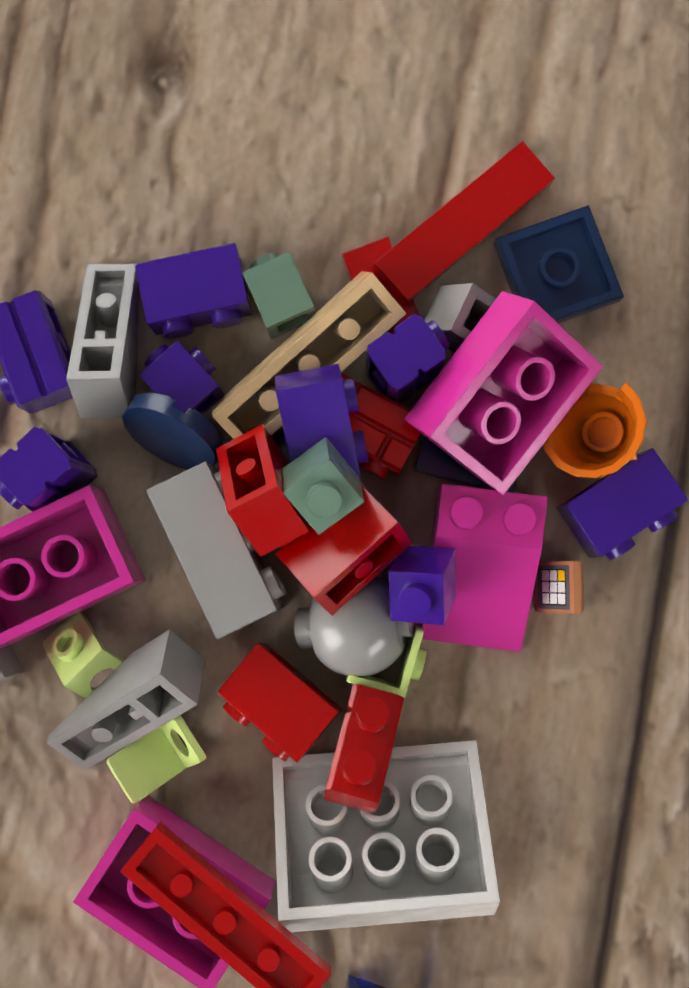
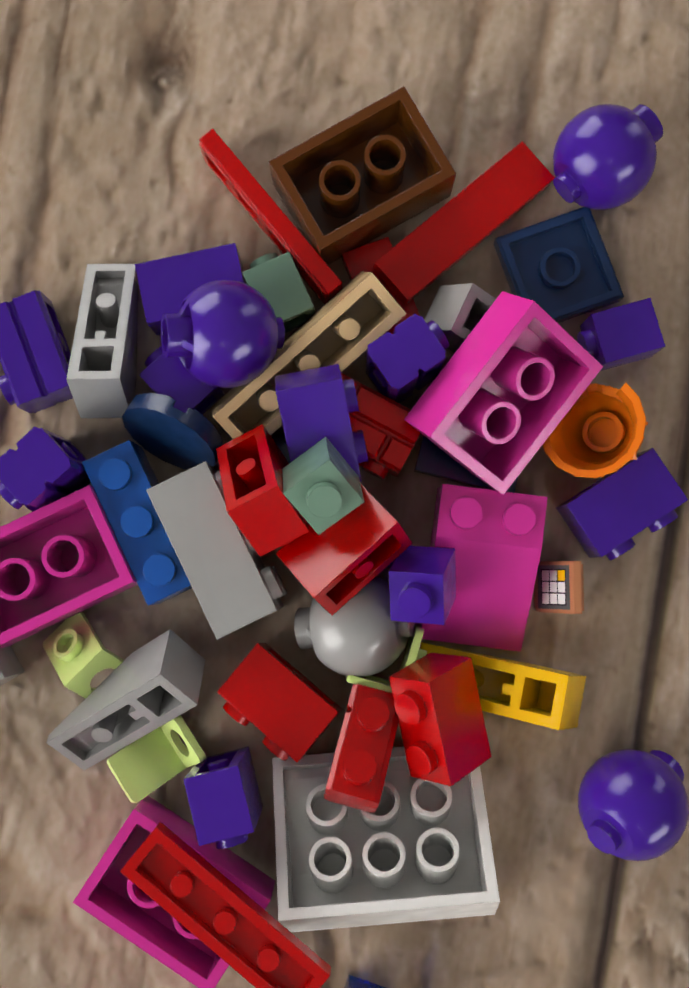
(121, 483): none -> blue brick
(223, 333): none -> dark purple brick
(224, 798): none -> dark purple brick
(269, 216): none -> red tile
(363, 176): none -> reddish brown brick
(440, 718): none -> red brick
(524, 689): none -> yellow slope
(606, 155): none -> dark purple brick
(622, 334): none -> dark purple brick
(634, 804): none -> dark purple brick

